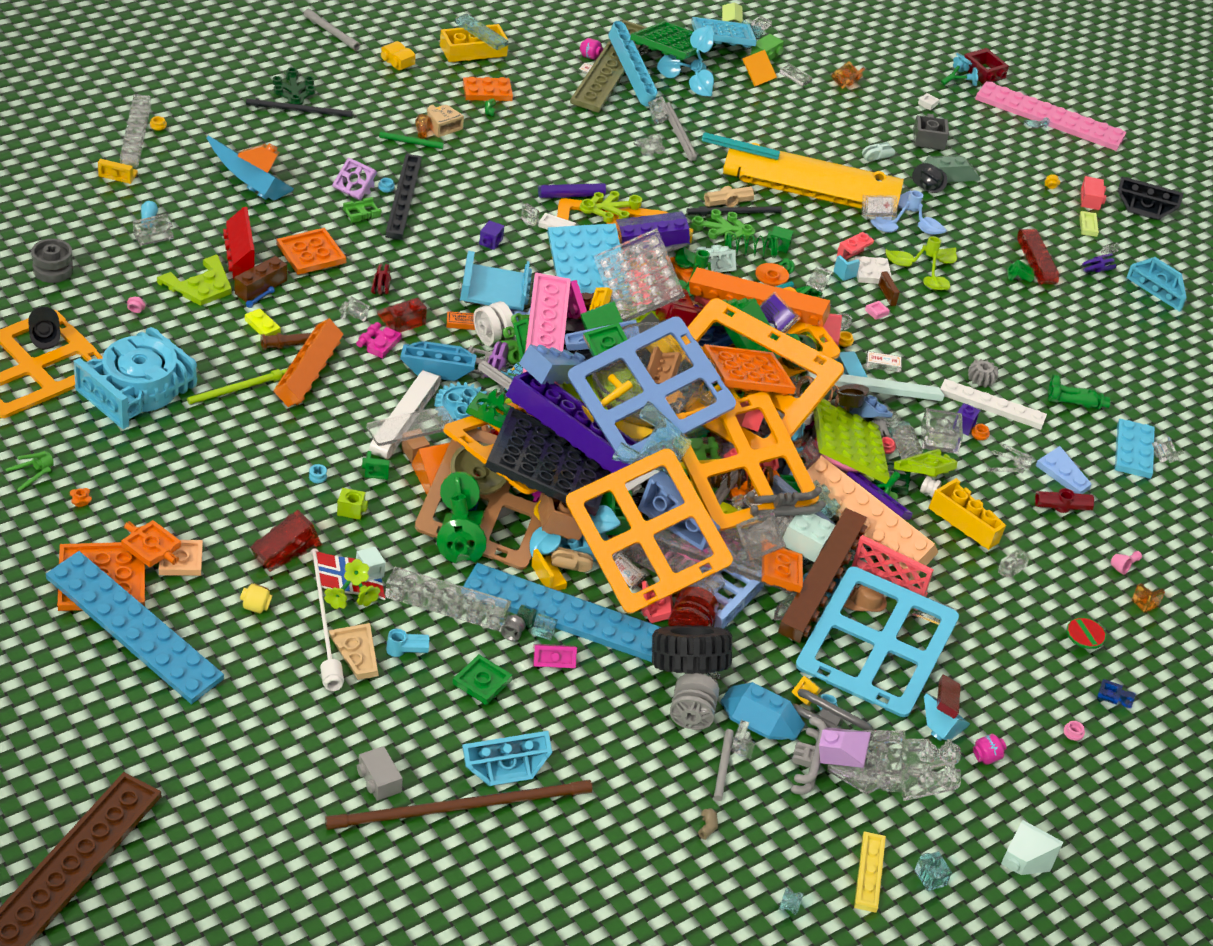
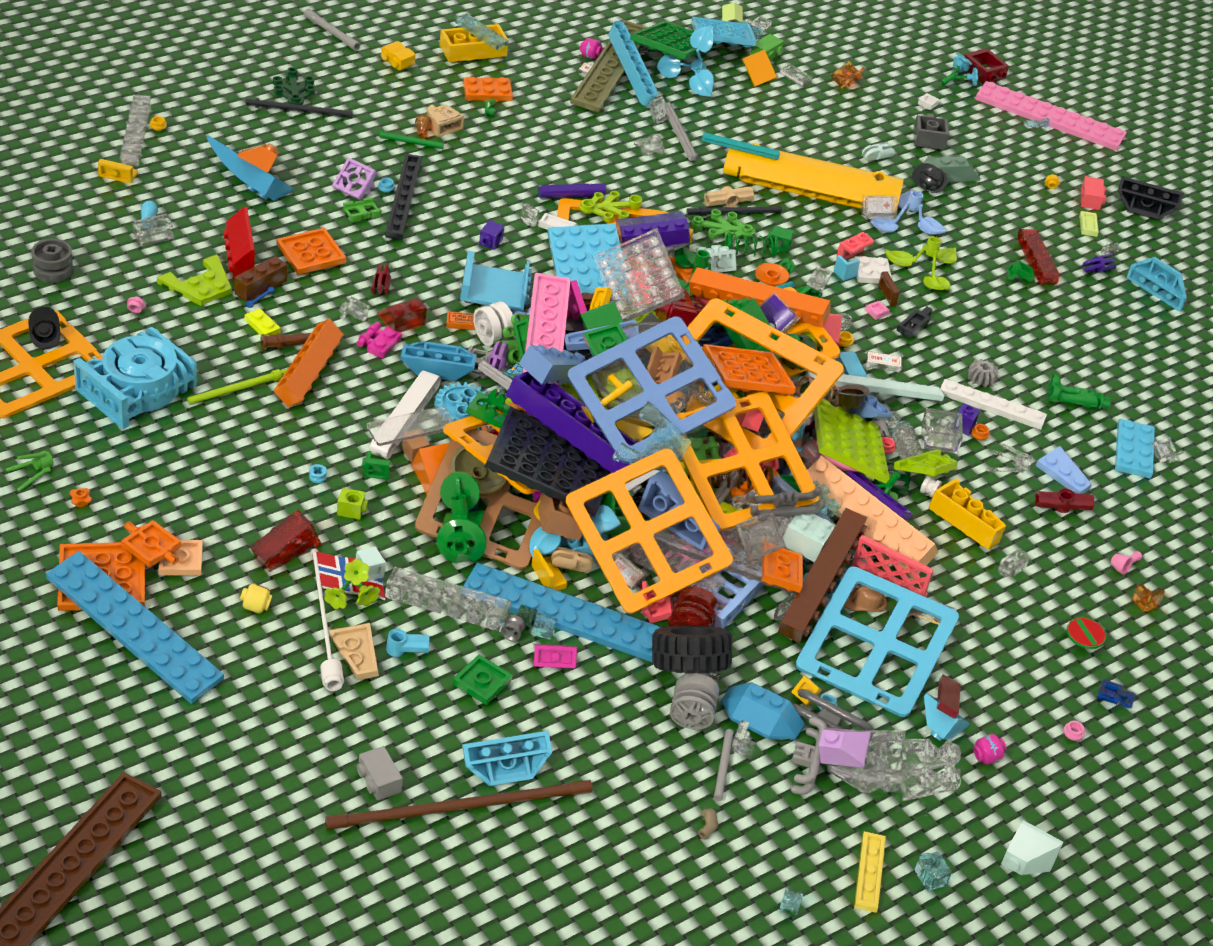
(915, 322): none -> black hinge

